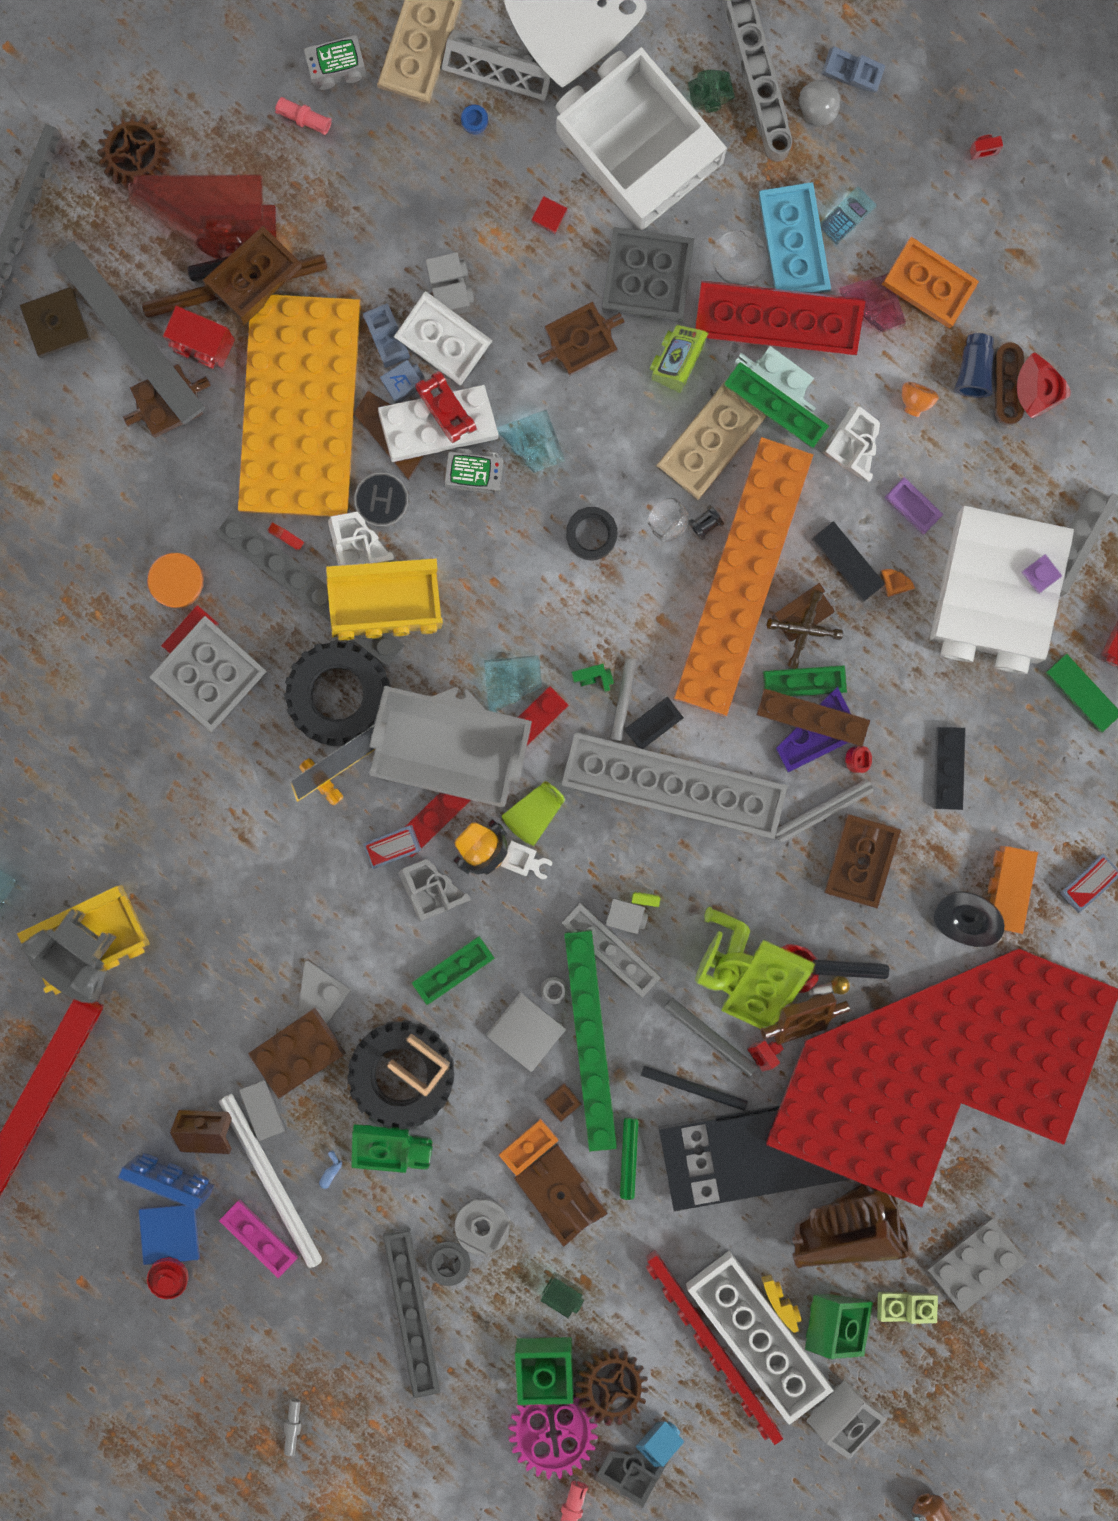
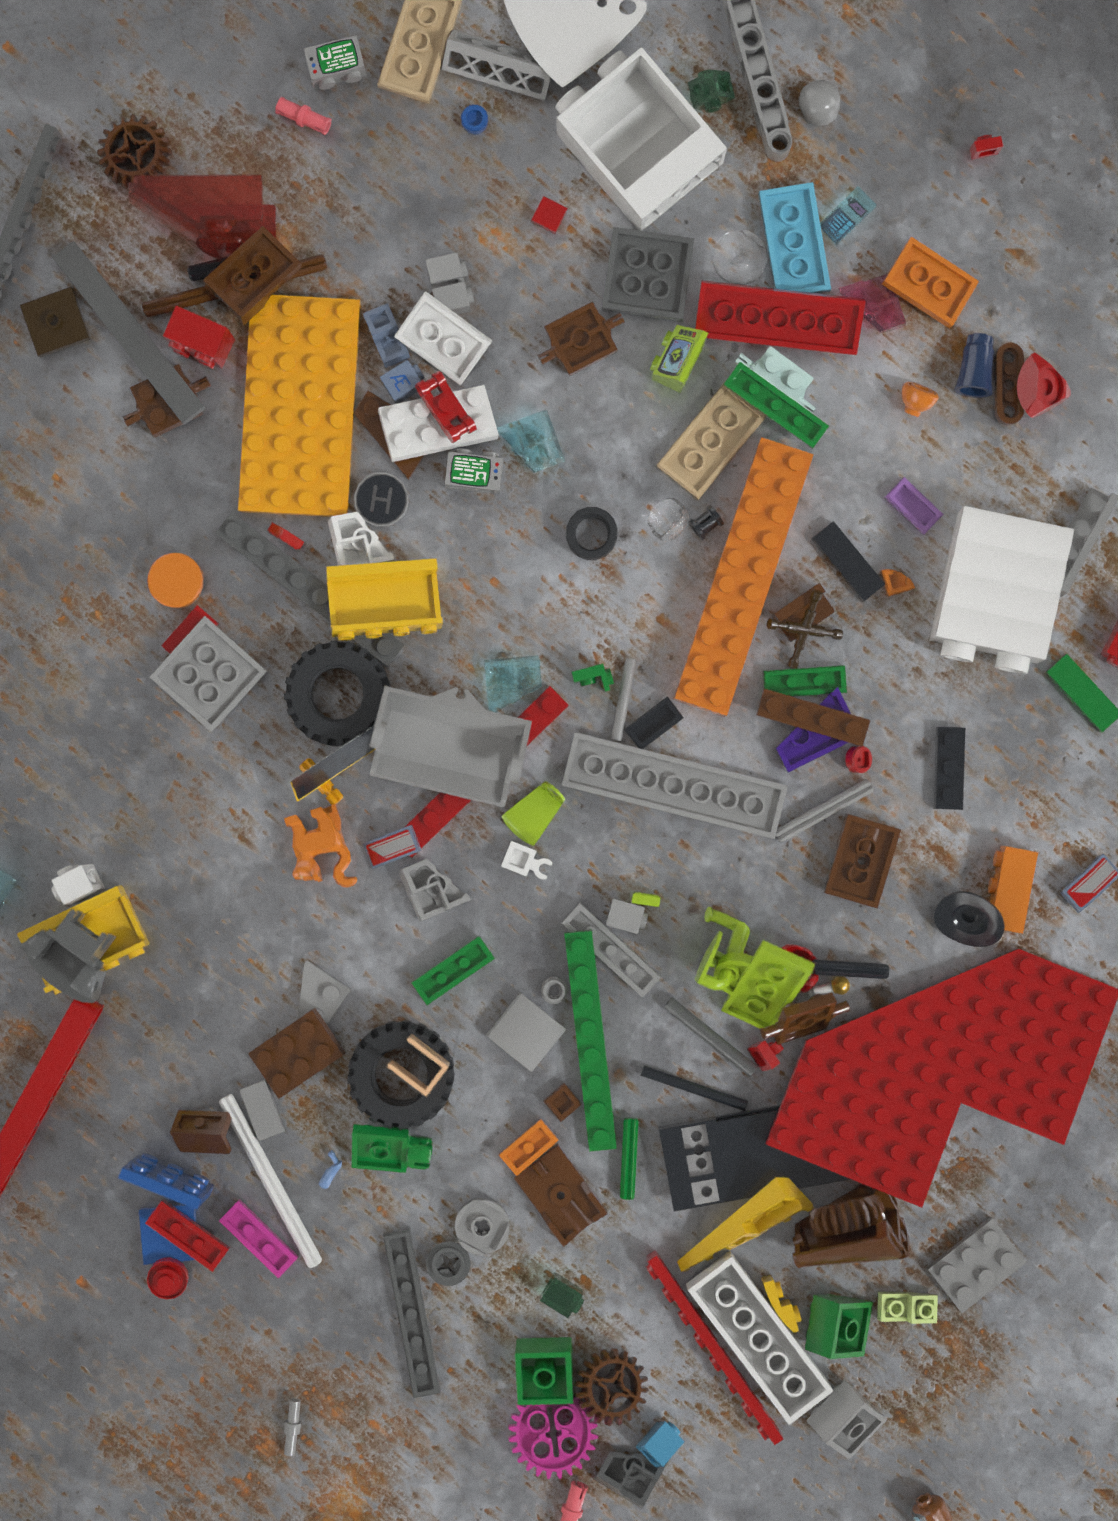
(76, 883): none -> white brick
(187, 1235): none -> red plate
(319, 841): none -> orange animal
(481, 848): cap -> none
(763, 1211): none -> yellow wedge
(853, 70): sand blue slope -> none
(854, 443): white slope -> none
(1041, 574): medium lavender plate -> none

